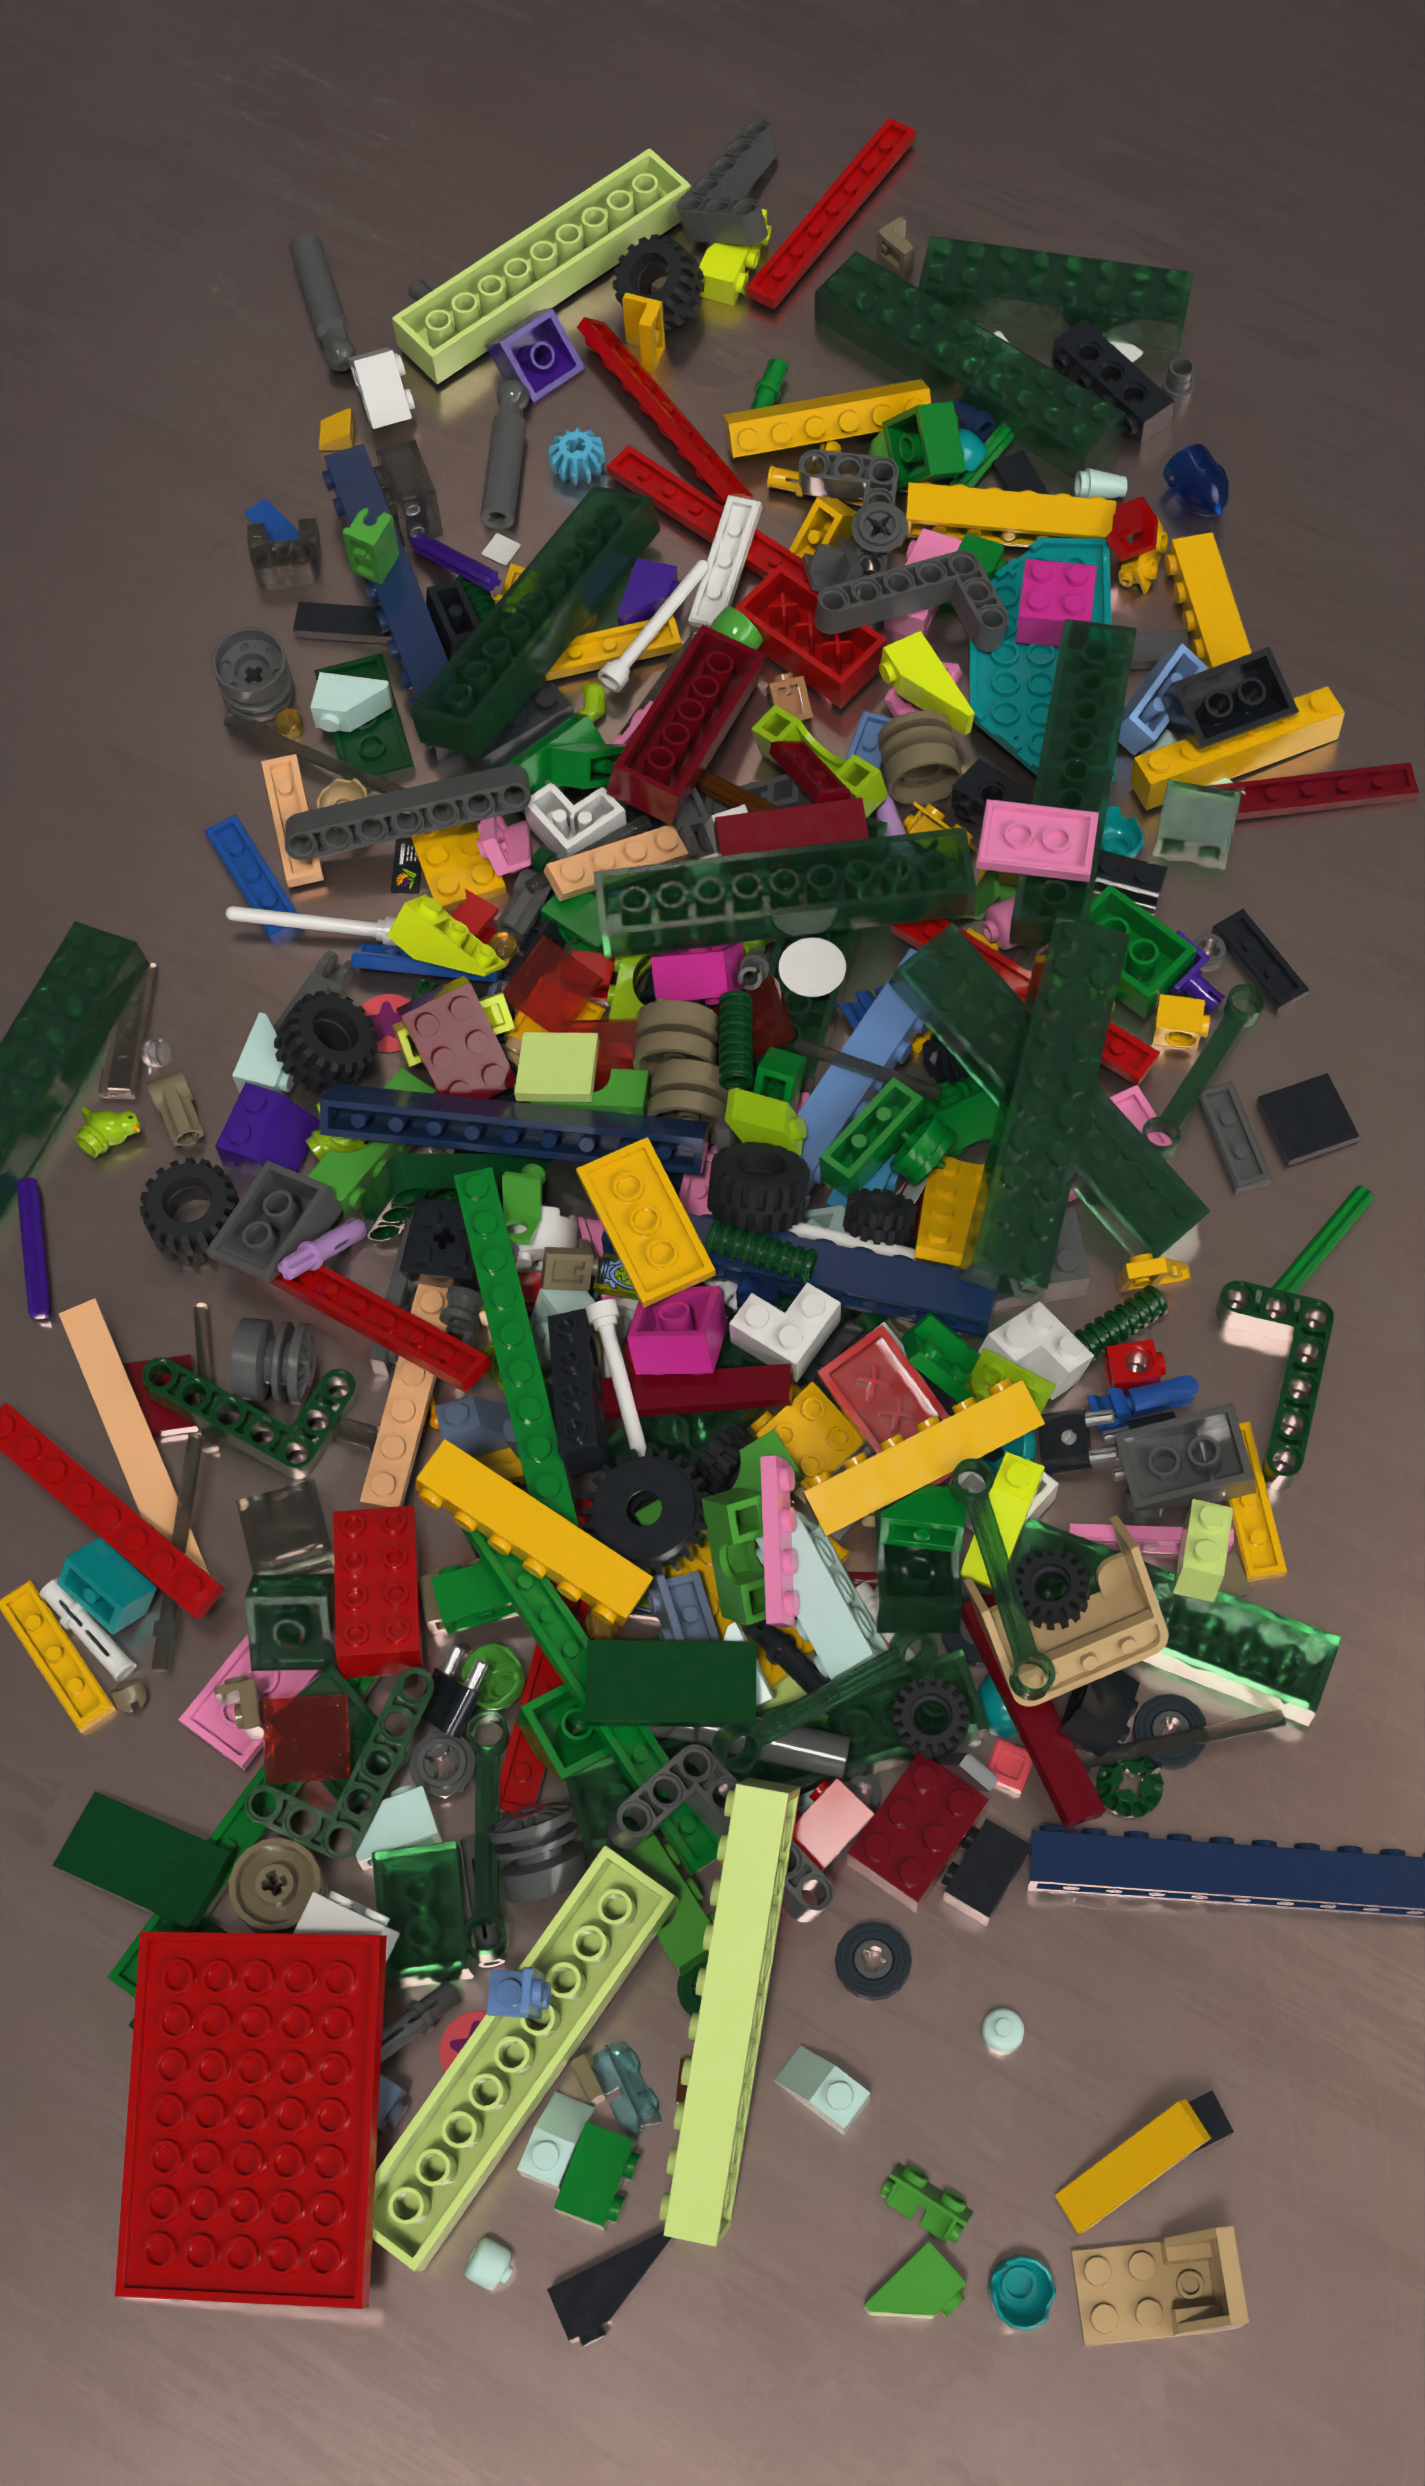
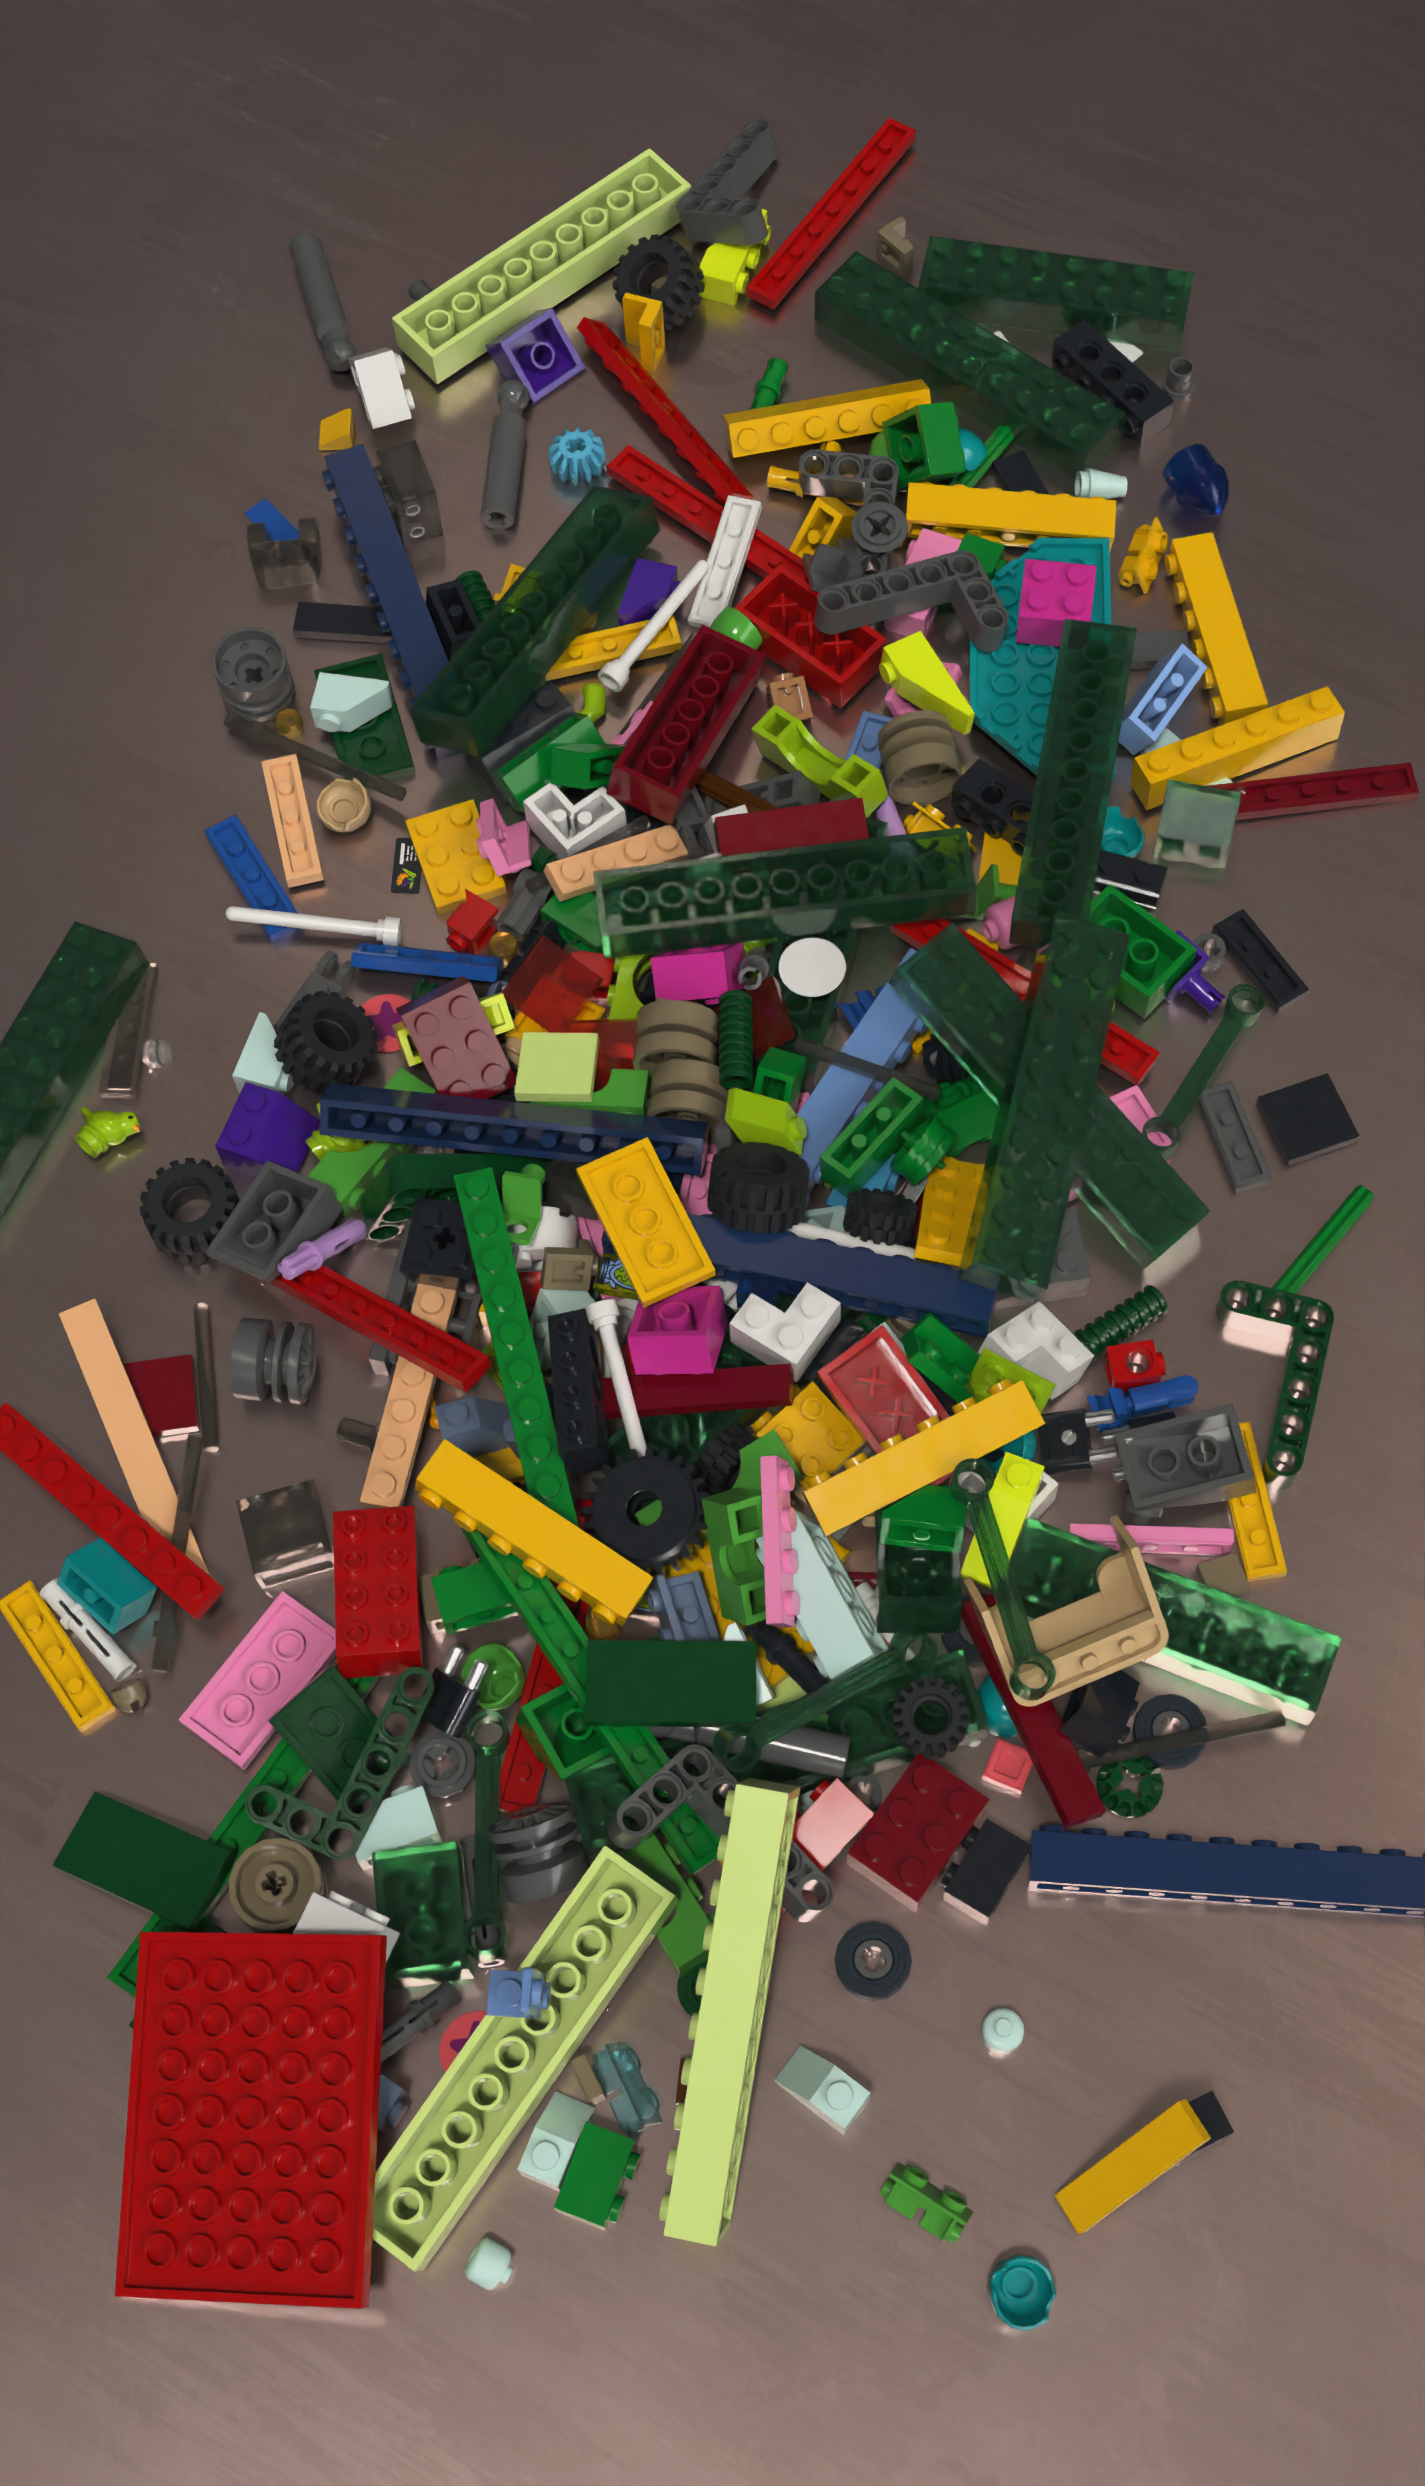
(33, 1249): dark purple axle -> none
(174, 1102): dark tan piece -> none
(249, 1711): dark tan bracket -> none
(253, 1420): dark green beam -> none
(291, 1621): clear green slope -> none
(305, 1738): clear red tile -> none
(371, 548): bright green hinge -> none
(420, 800): dark grey beam -> none
(437, 938): neon yellow slope -> none
(455, 561): dark purple axle -> none
(461, 1308): dark grey wheel -> none
(501, 549): white sticker -> none
(600, 2293): black slope -> none
(761, 1251): dark green piece -> none
(809, 771): dark red tile -> none
(919, 2288): bright green slope -> none
(969, 1770): dark grey tile -> none
(974, 419): dark blue cone -> none
(1037, 840): bright pink tile -> none
(1053, 1566): black tyre -> none
(1133, 529): red window -> none
(1146, 1271): yellow wing -> none
(1160, 2288): tan bracket -> none
(1180, 1022): yellow brick -> none
(1203, 1550): yellowish green brick -> none
(1229, 700): black slope -> none

